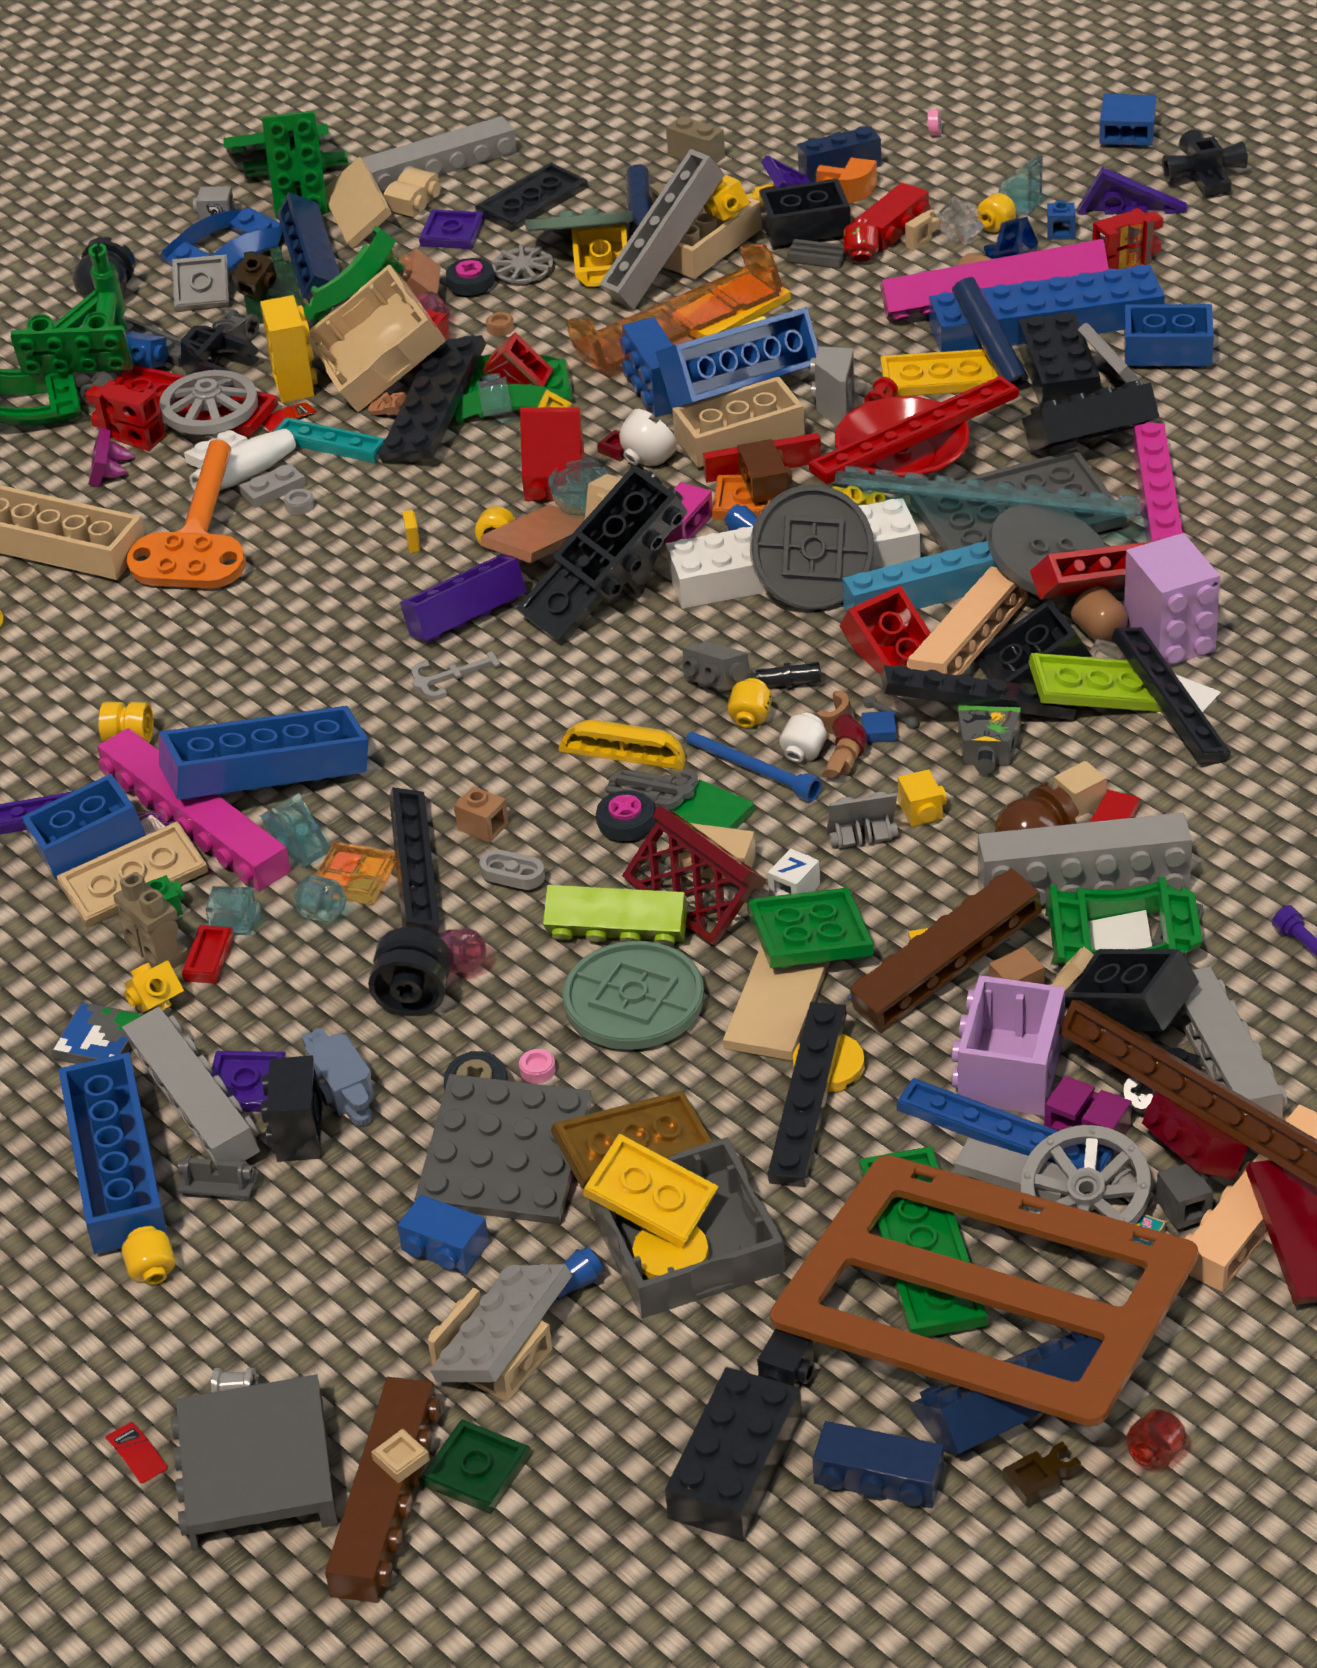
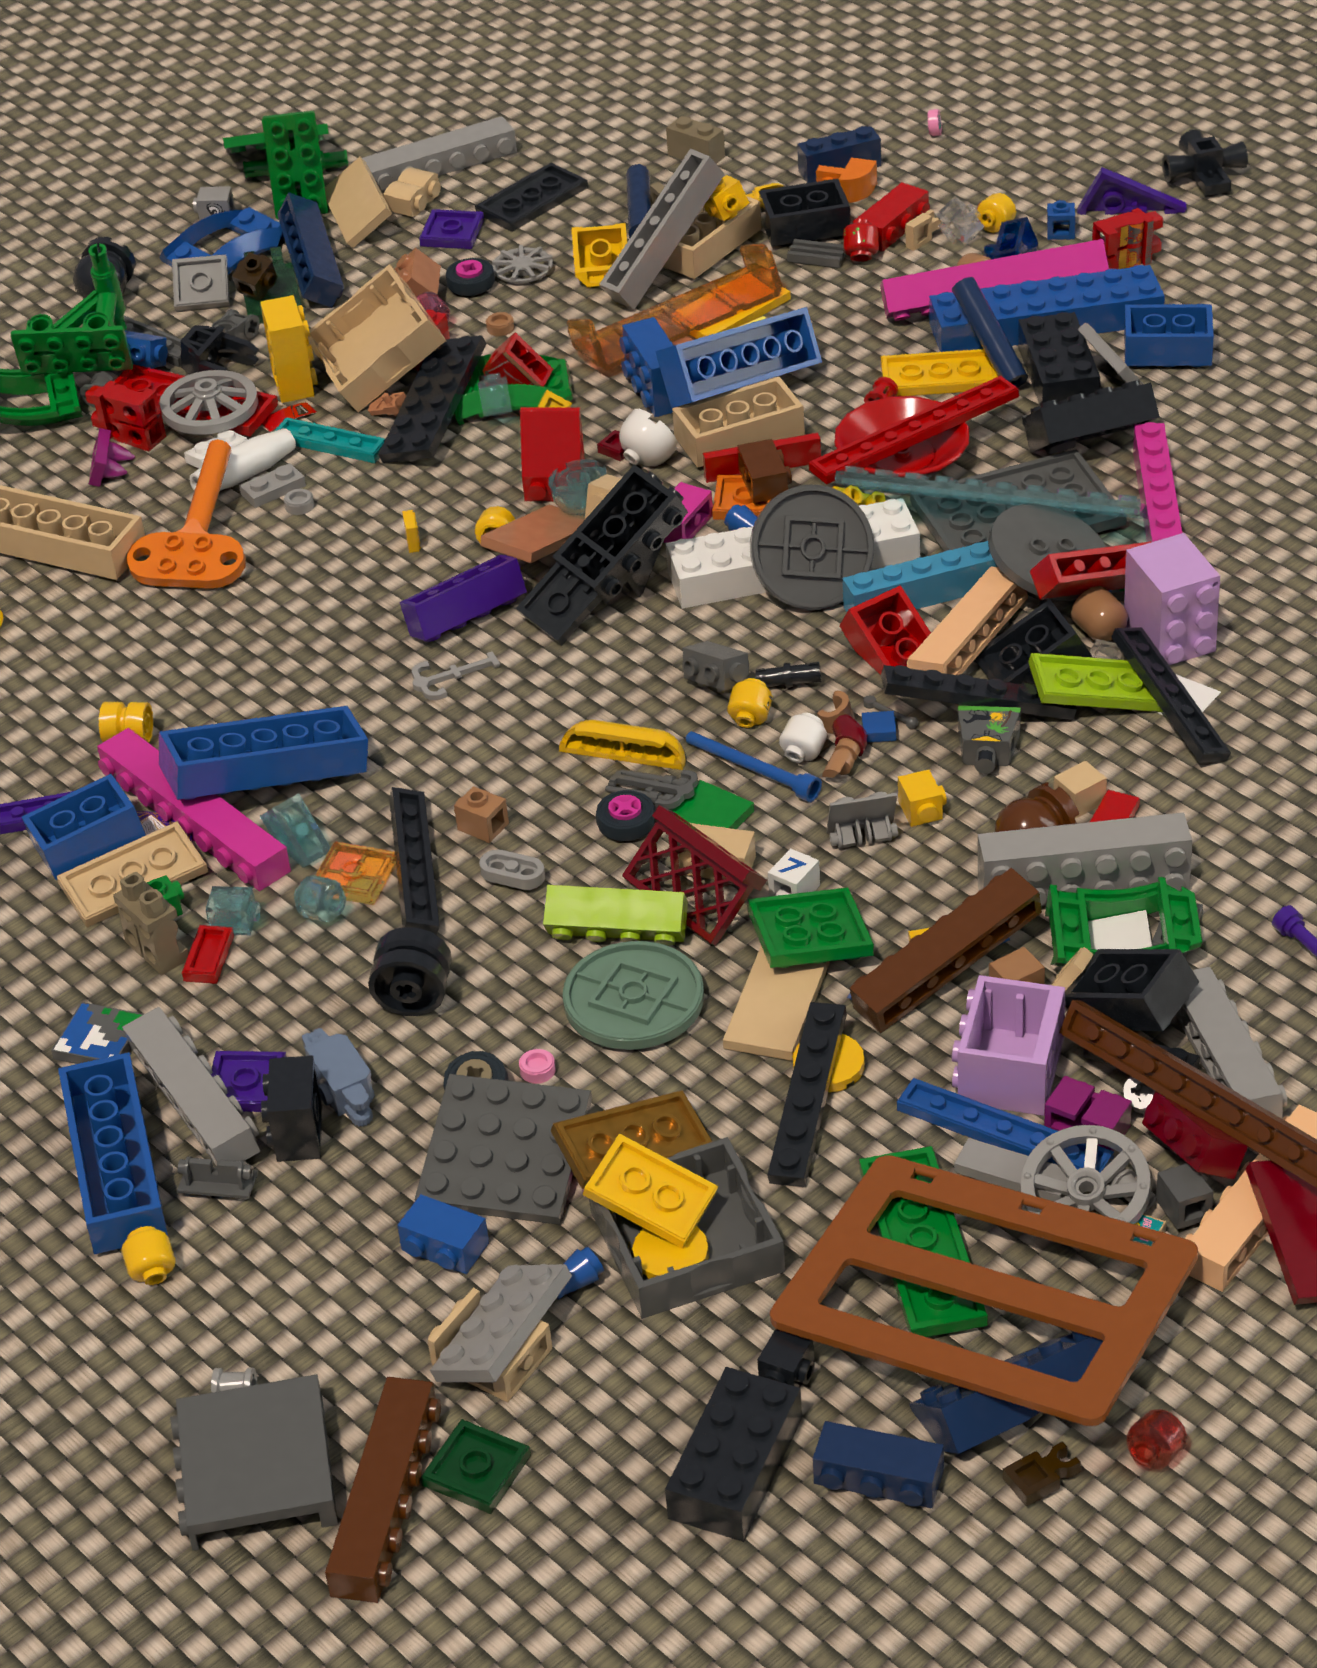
(137, 1452): red sticker -> none
(162, 982): yellow brick -> none
(363, 268): green wedge -> none
(400, 1456): tan tile -> none
(466, 948): clear pink head -> none
(589, 217): sand green plate -> none
(782, 174): dark purple tile -> none
(833, 382): light grey slope -> none
(1025, 186): clear light blue slope -> none
(1127, 119): blue brick -> none

